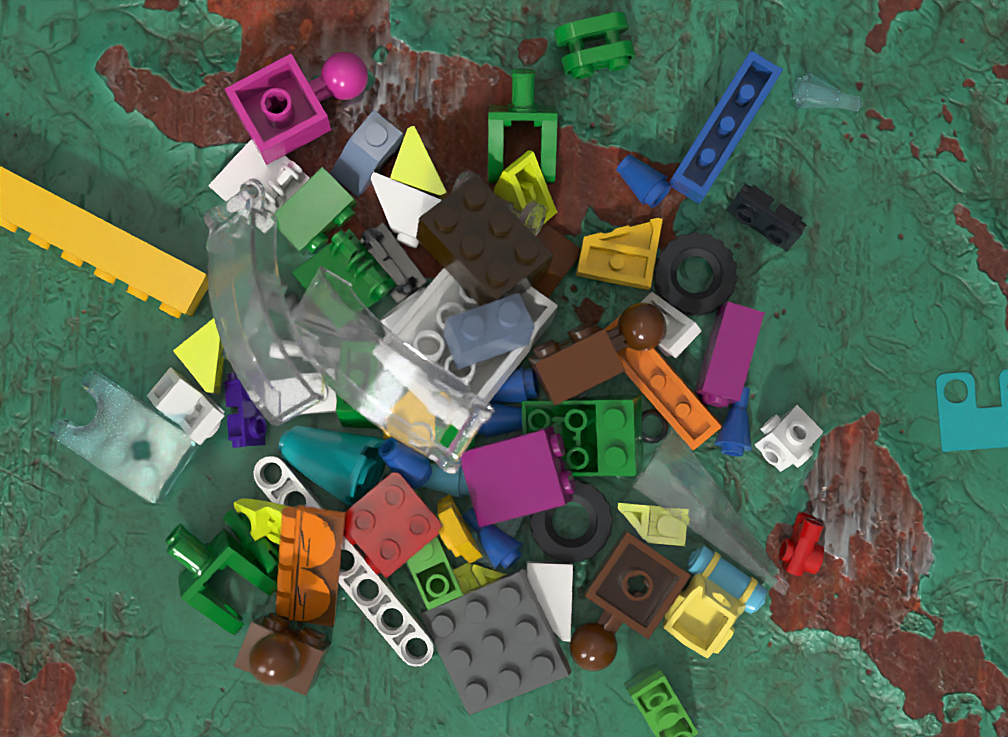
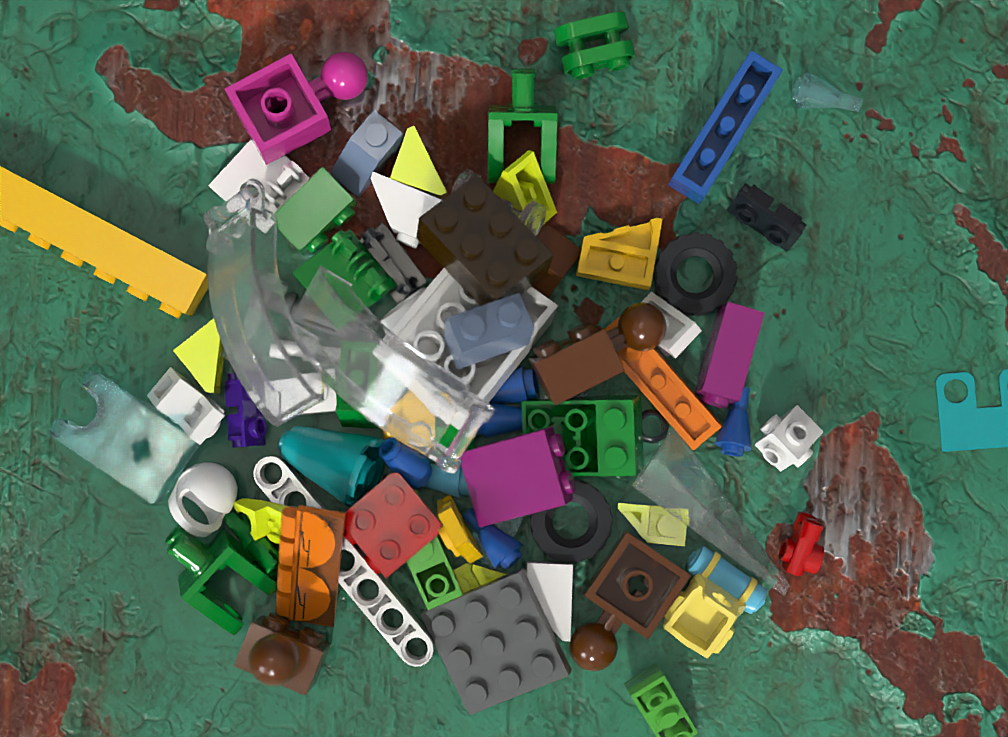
(211, 489): none -> white helmet
(644, 181): blue cone -> none

